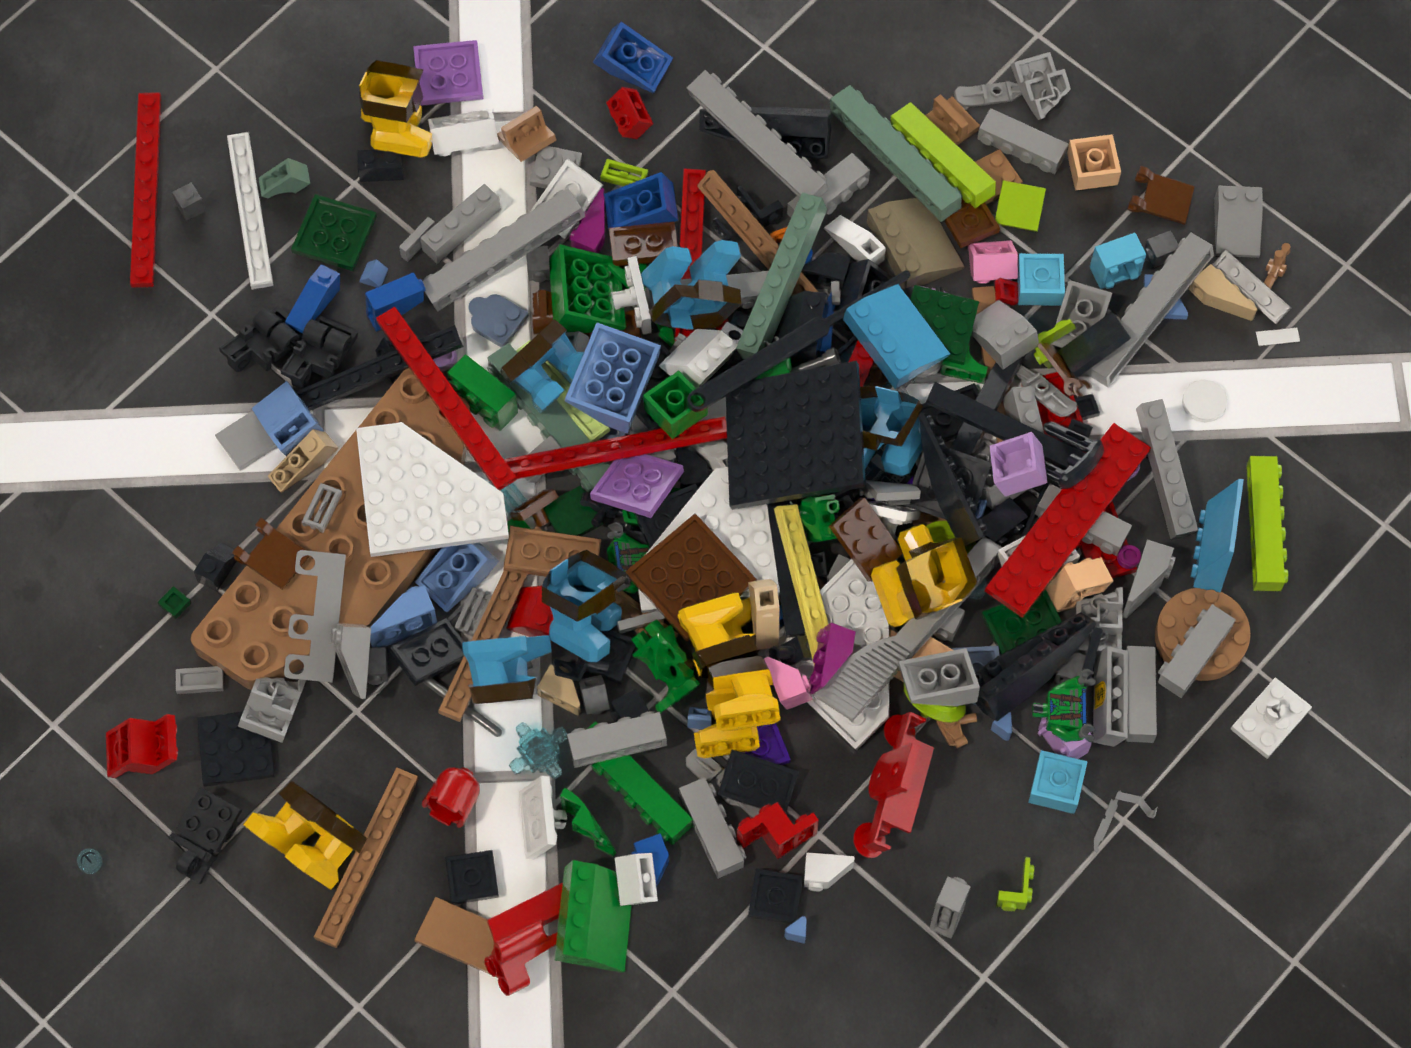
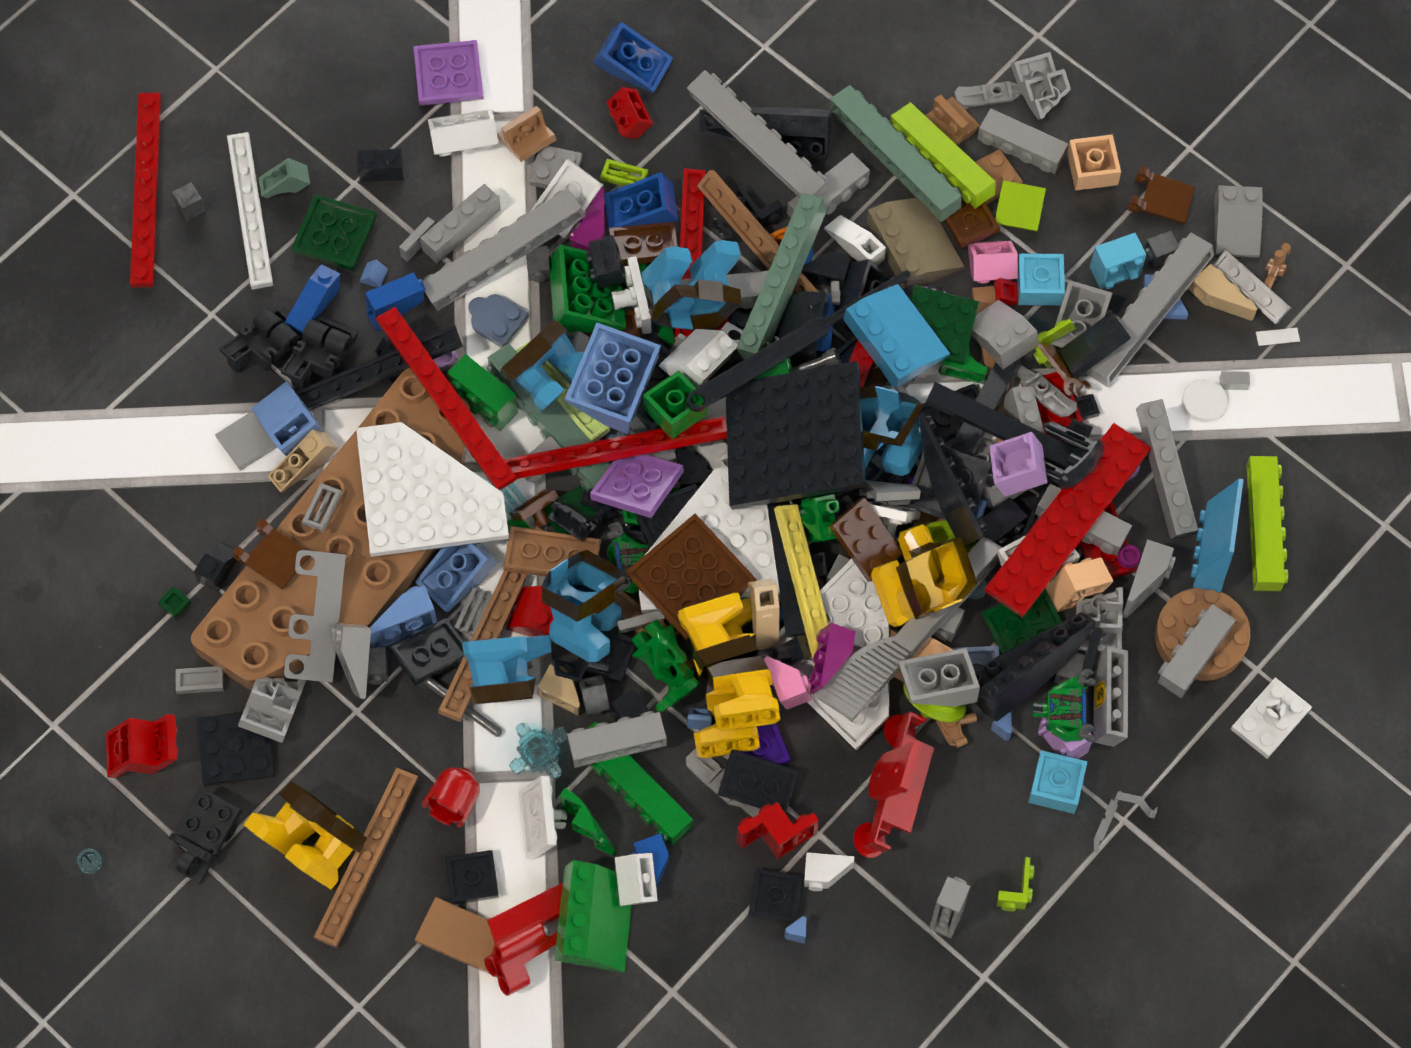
(391, 102): yellow piece -> none
(542, 310): reddish brown piece -> none
(571, 521): none -> black hinge
(606, 262): none -> black brick
(712, 828): light grey brick -> none
(1141, 694): light grey brick -> none
(1235, 380): none -> light grey piece

